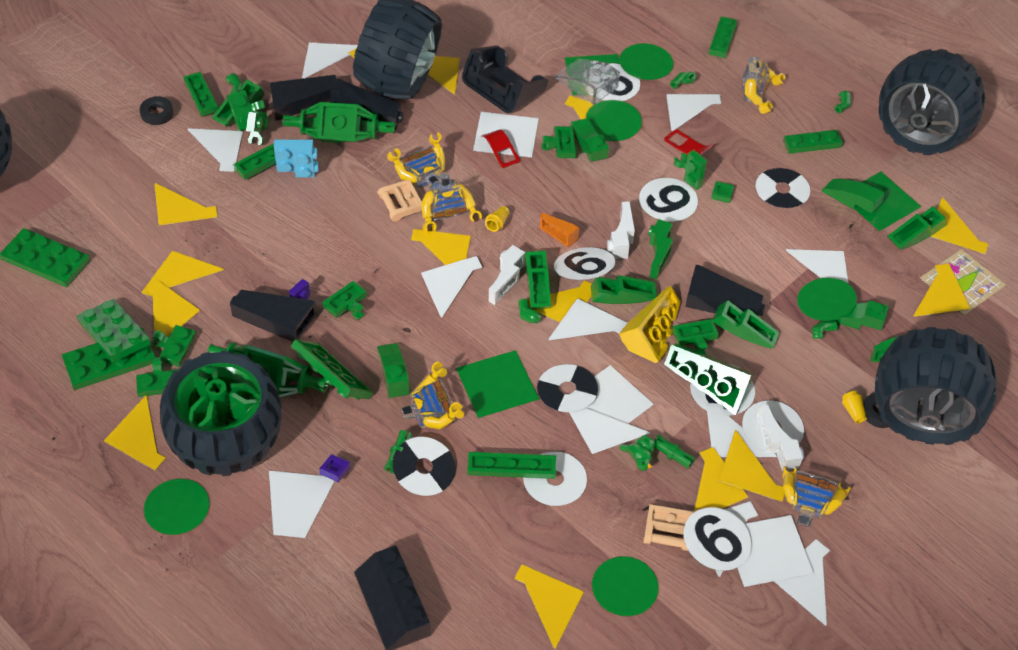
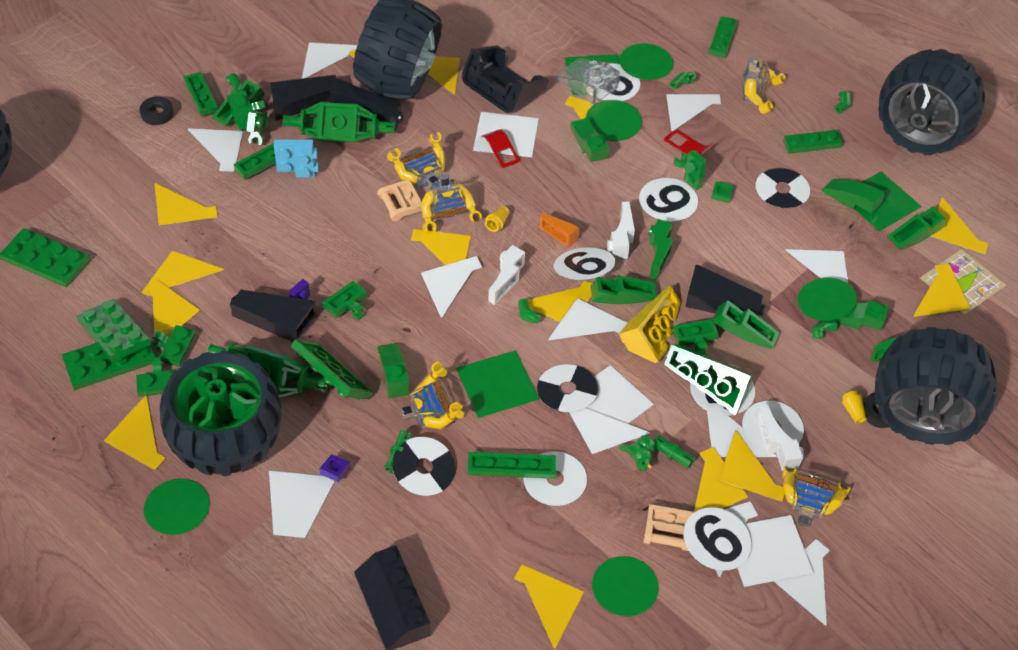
(538, 280): green slope -> none
(562, 141): green plate -> none

